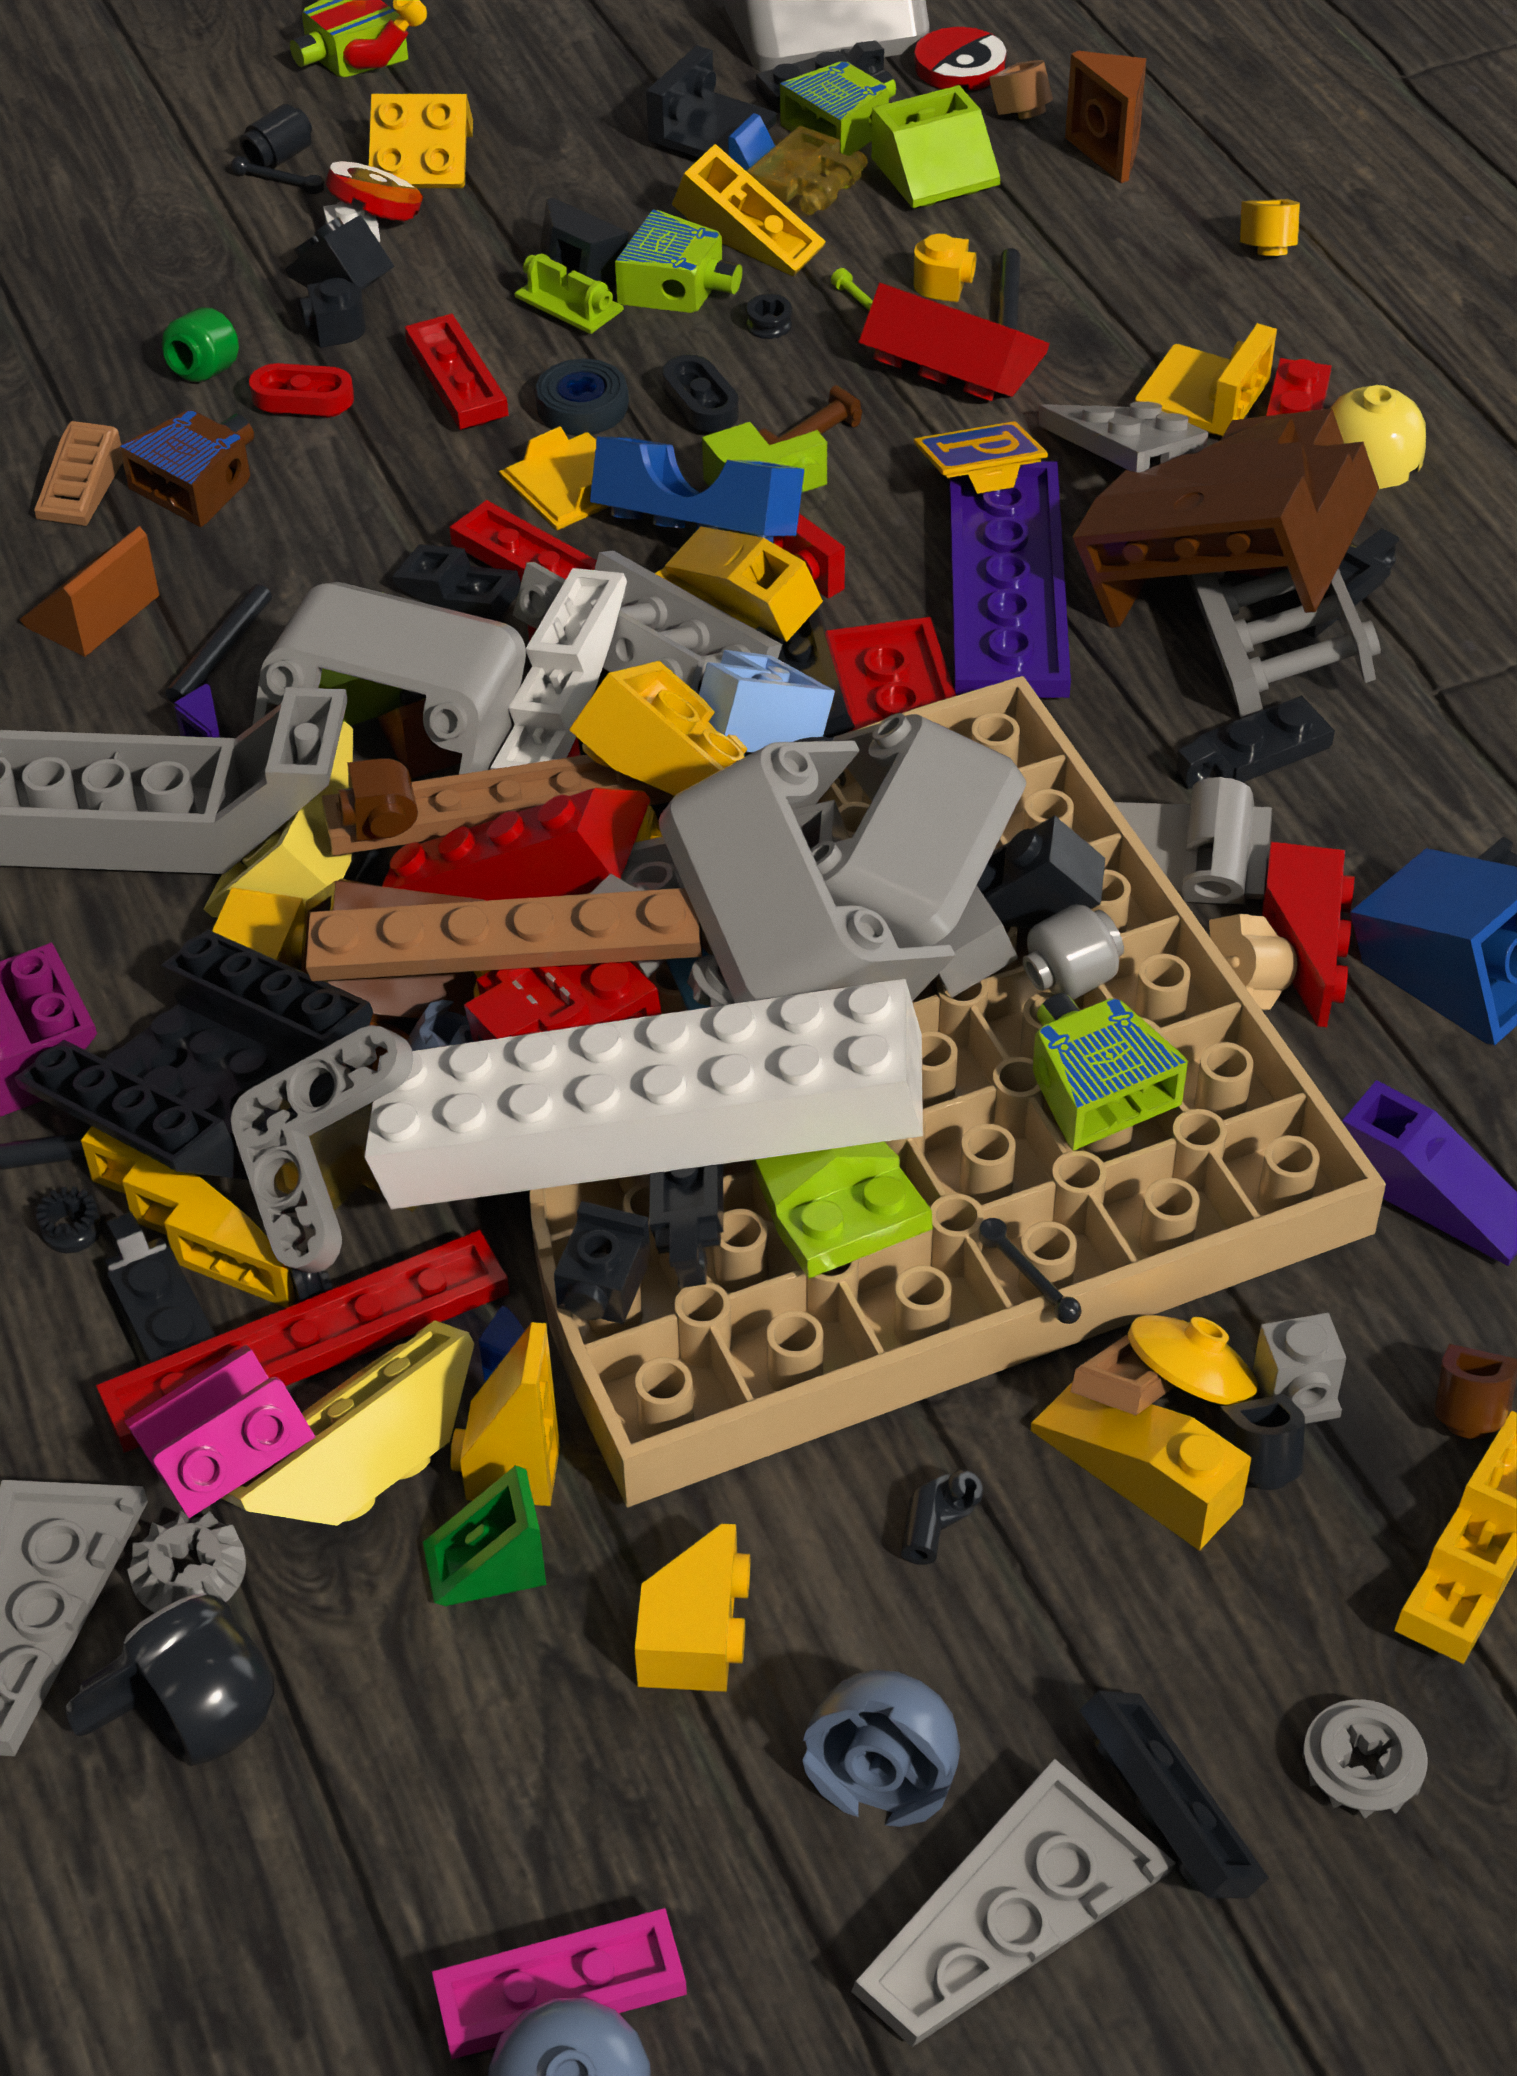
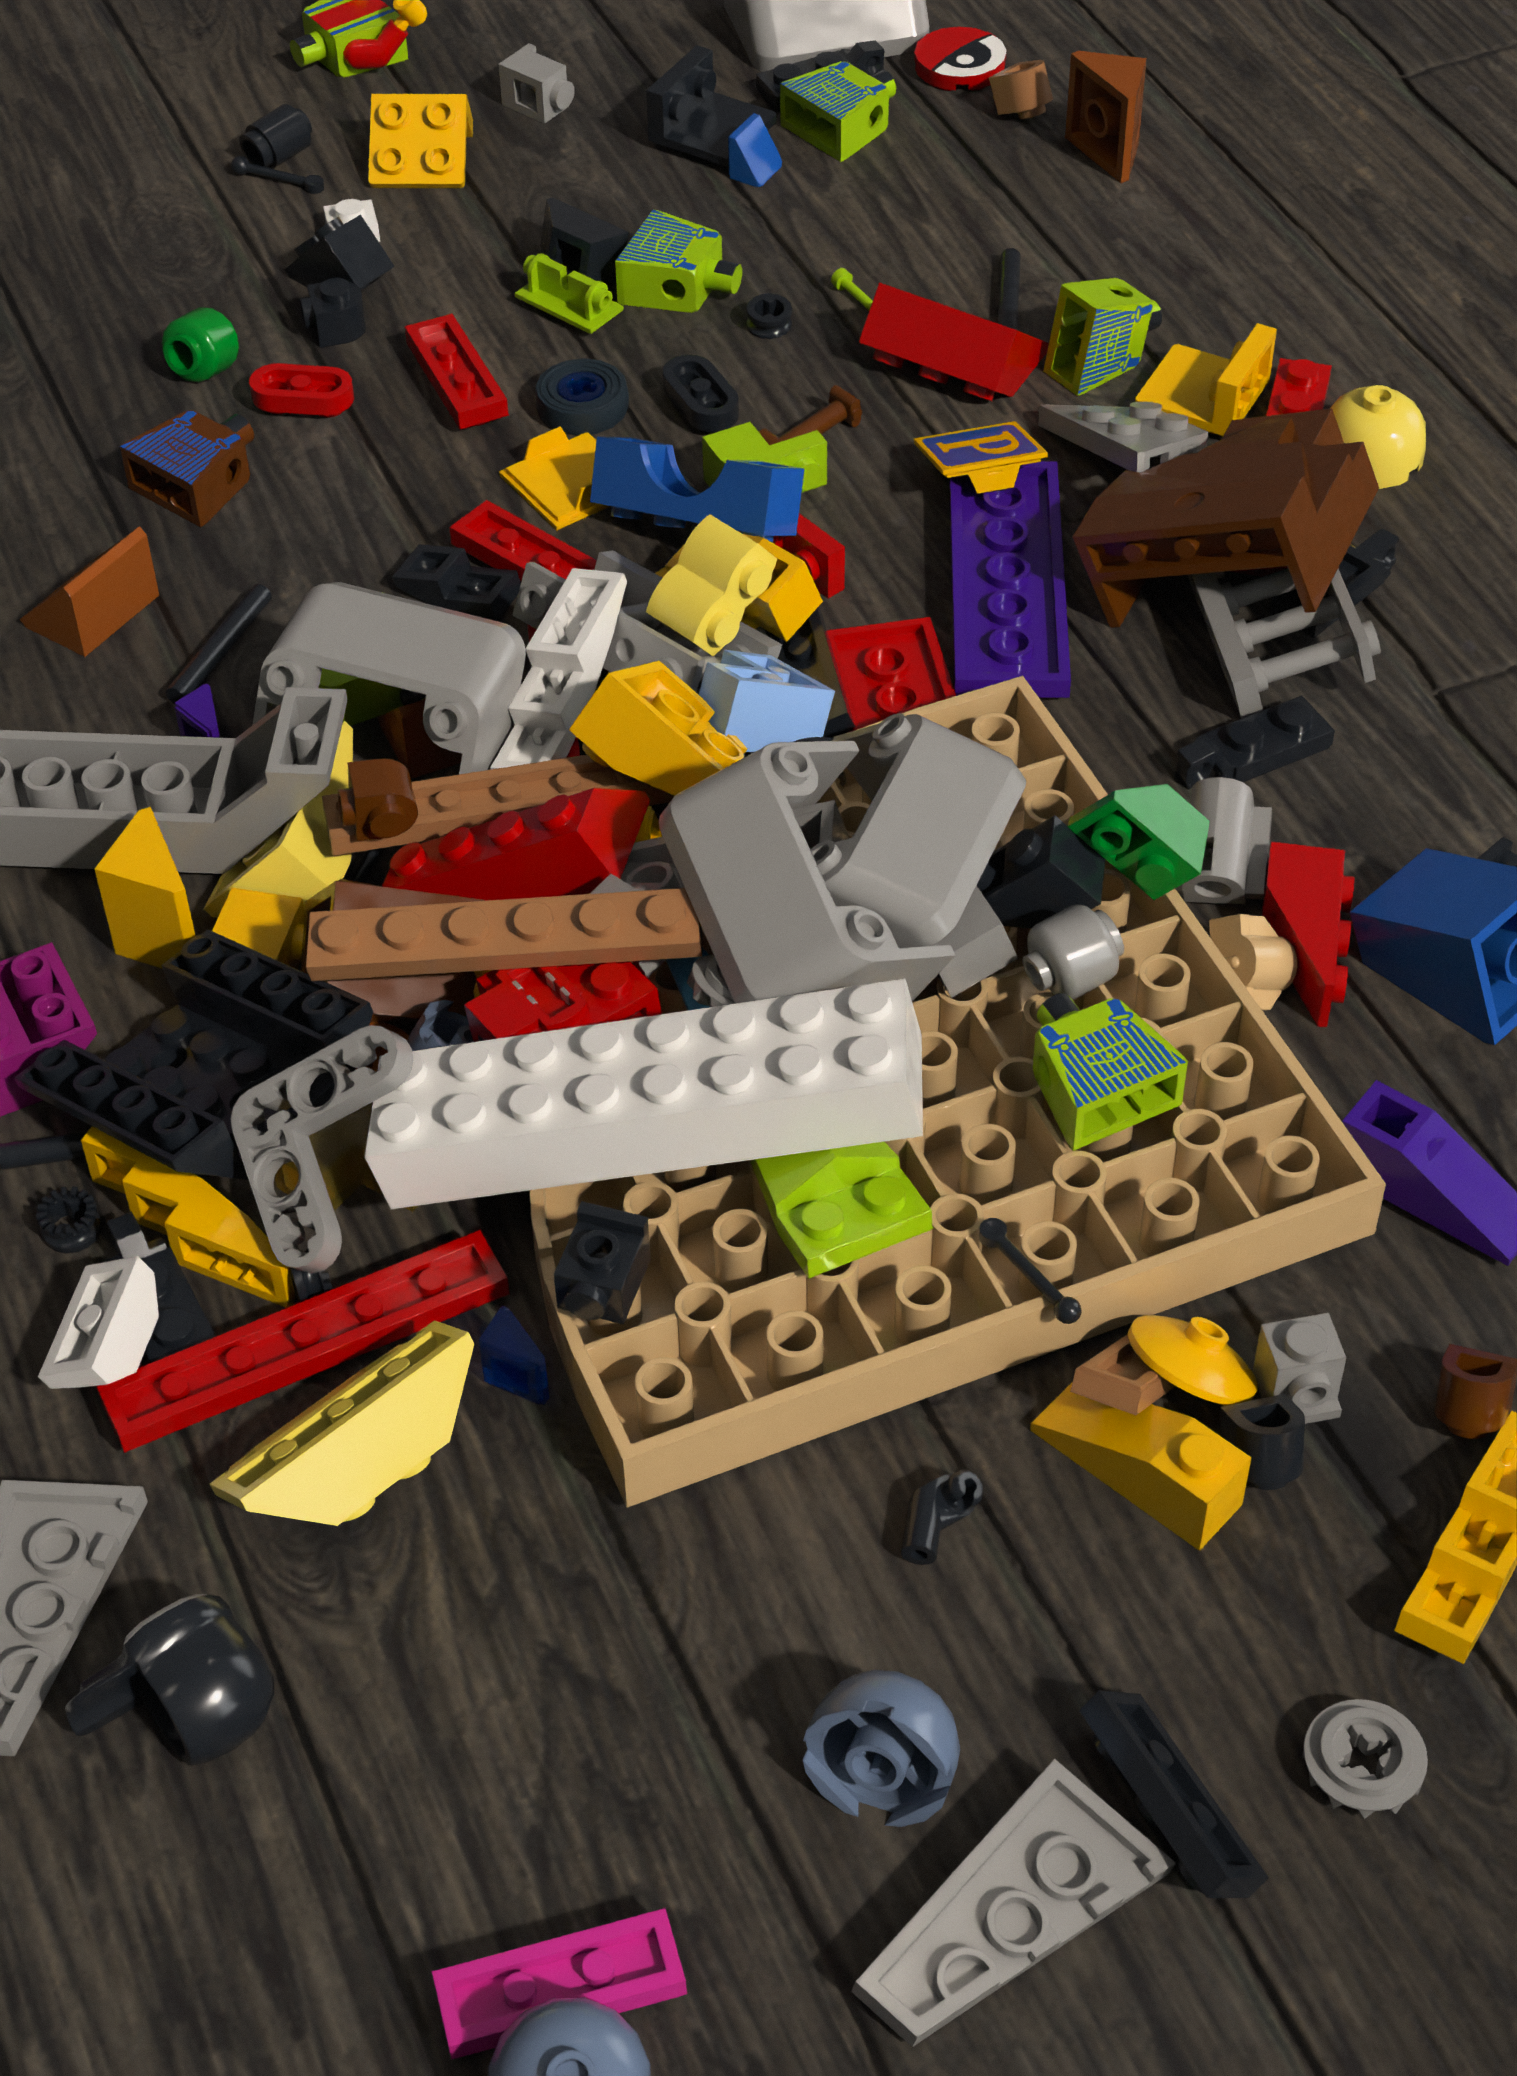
(80, 469): medium nougat slope -> none
(104, 1326): none -> white slope
(144, 894): none -> yellow slope
(218, 1550): light grey gear -> none
(219, 1430): dark pink panel -> none
(380, 191): red tile -> none
(488, 1545): green slope -> none
(512, 1422): yellow slope -> none
(543, 85): none -> light grey brick
(686, 1218): black hinge -> none
(687, 1616): yellow slope -> none
(711, 585): none -> light yellow brick
(745, 214): yellow slope -> none
(796, 165): clear yellow plate -> none
(934, 146): lime slope -> none
(943, 267): yellow plate -> none
(1098, 332): none -> lime torso
(1146, 836): none -> green slope
(1270, 225): yellow plate -> none

